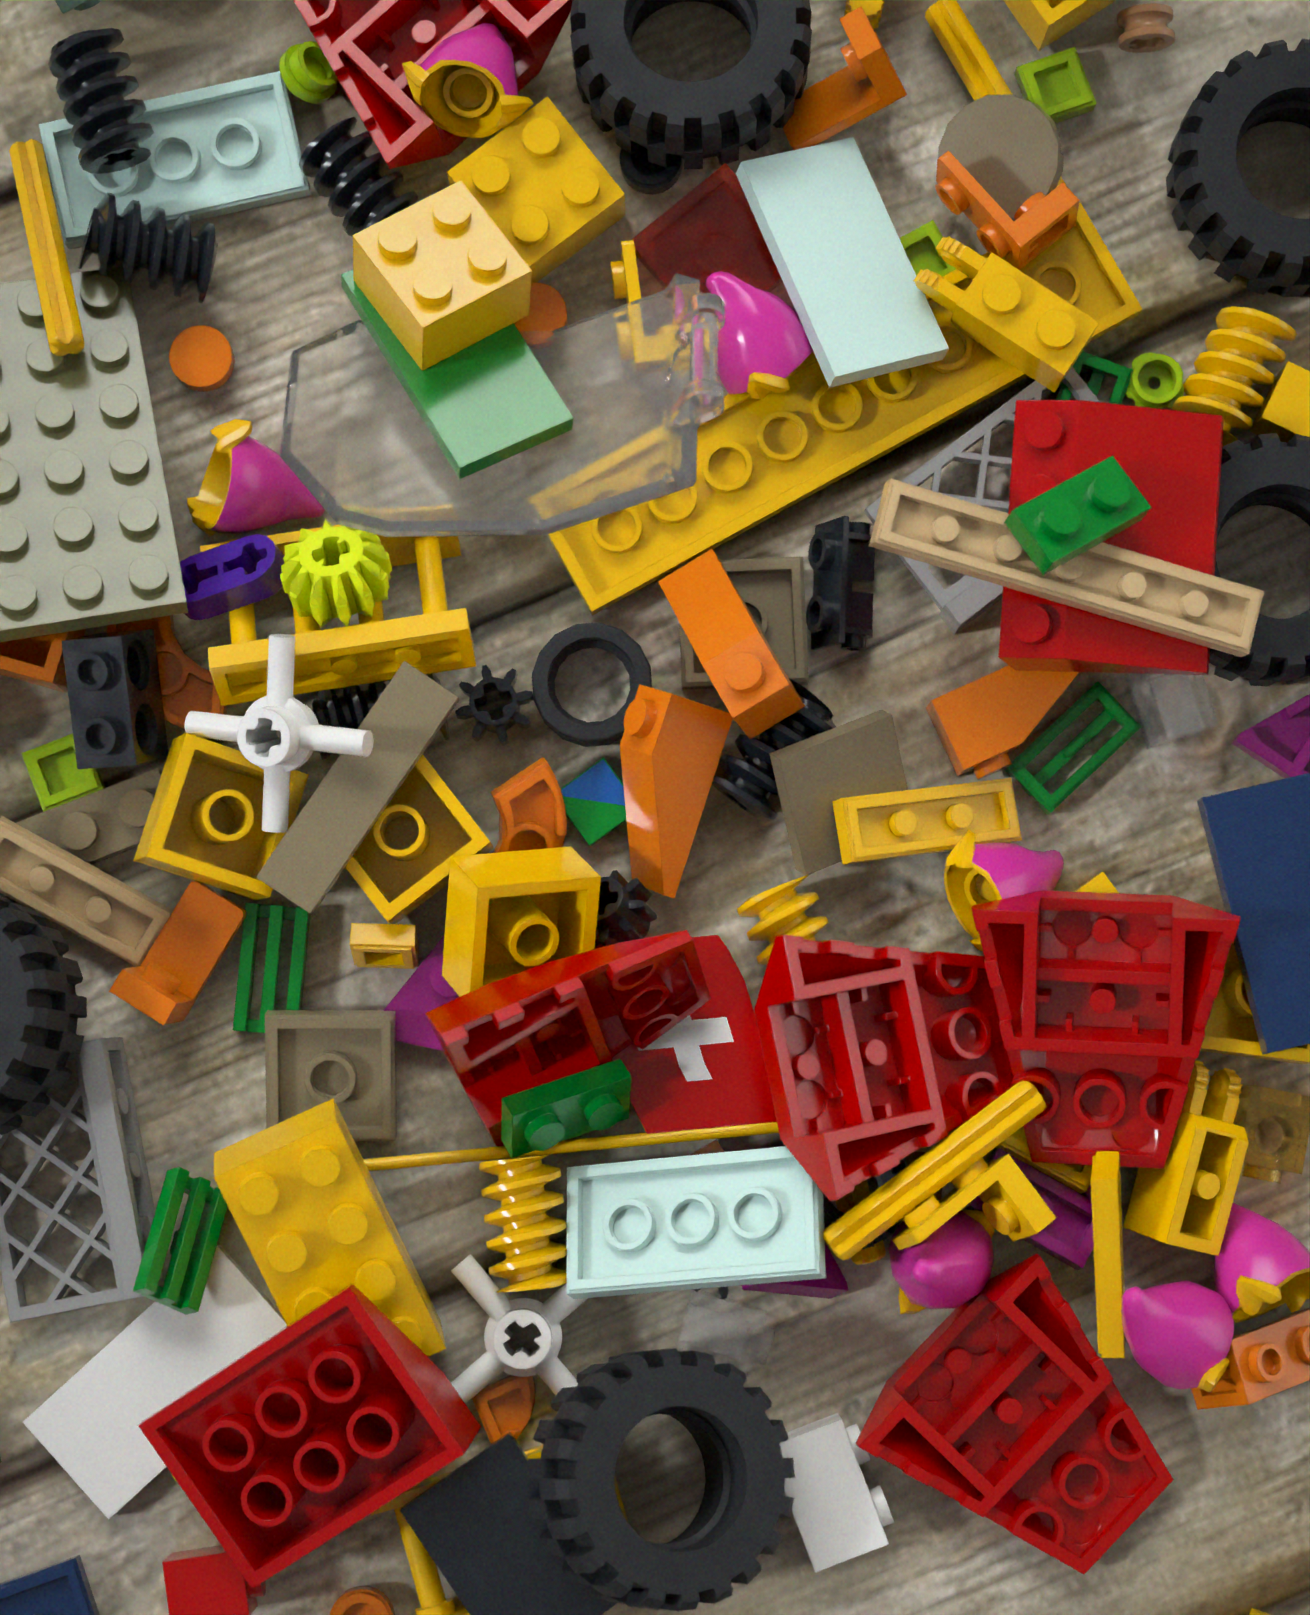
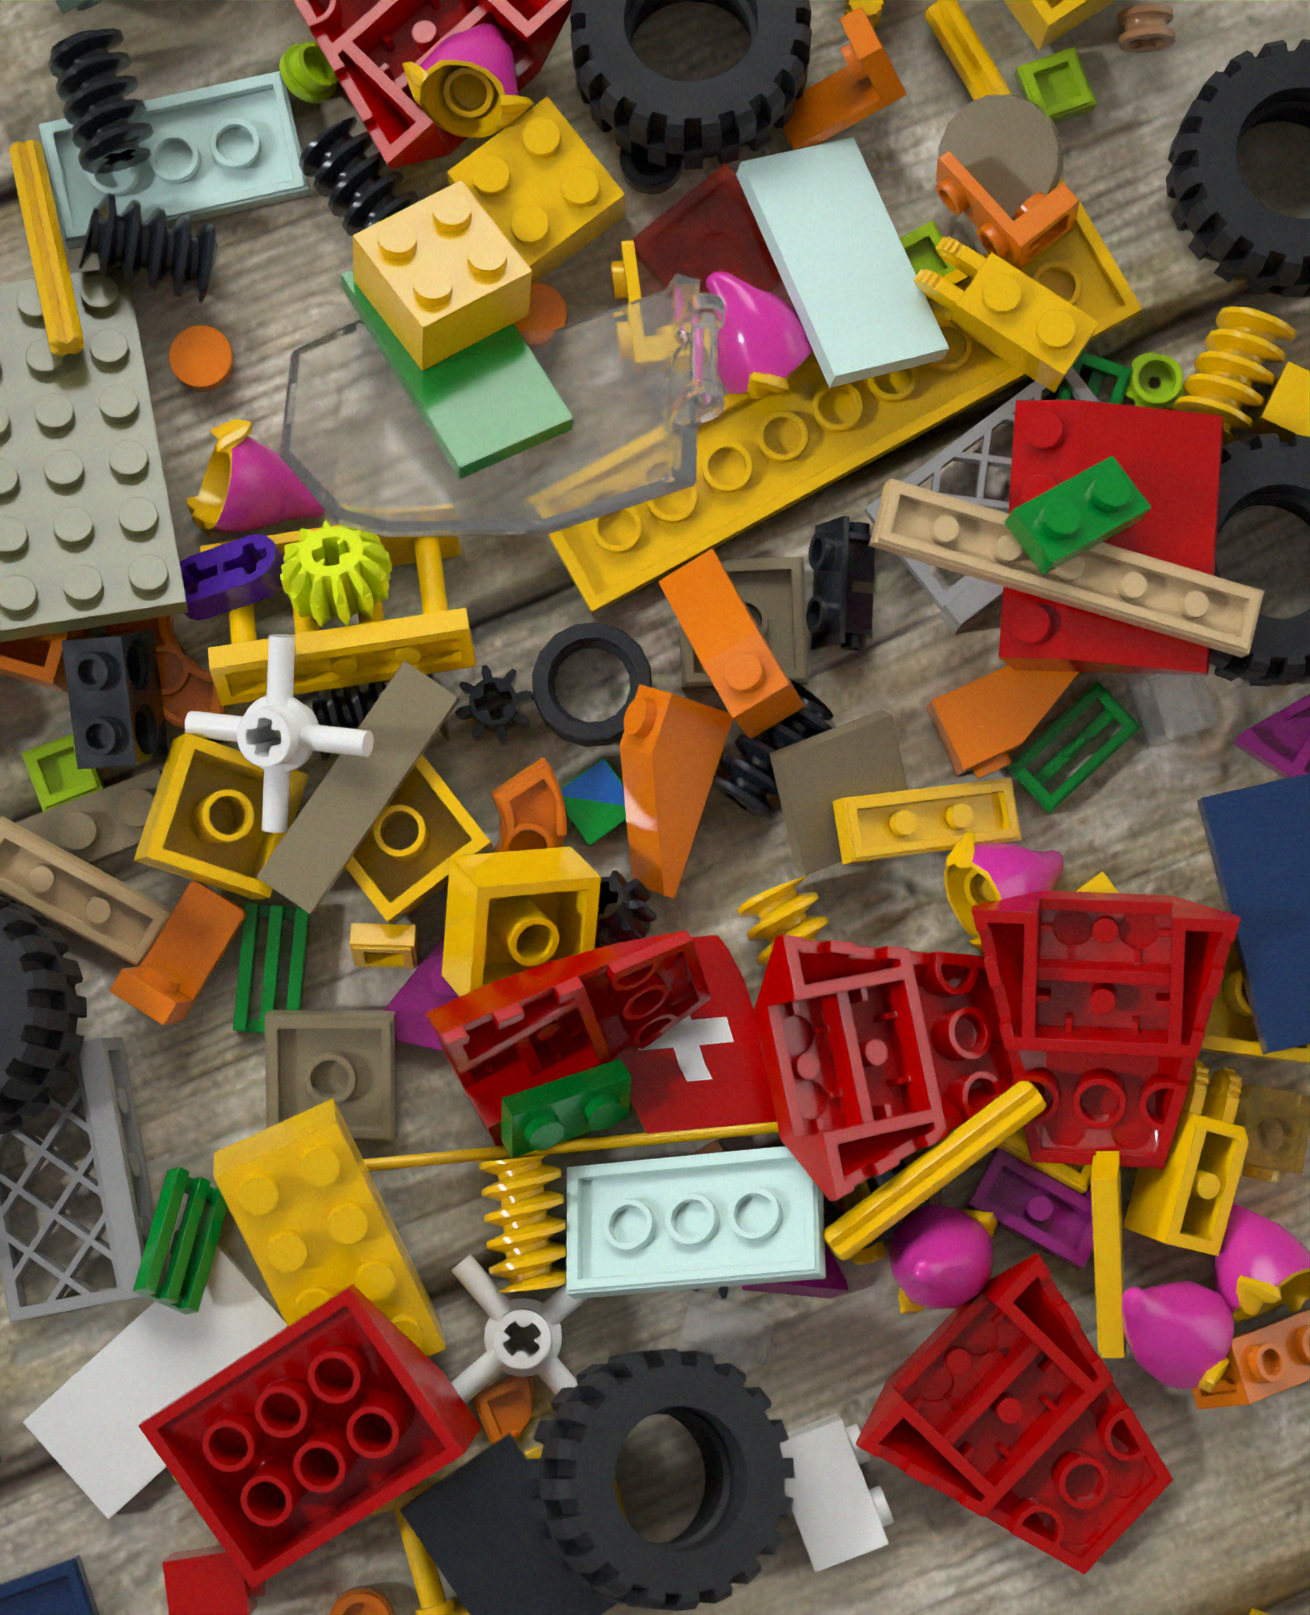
(1008, 1204): yellow bracket -> none

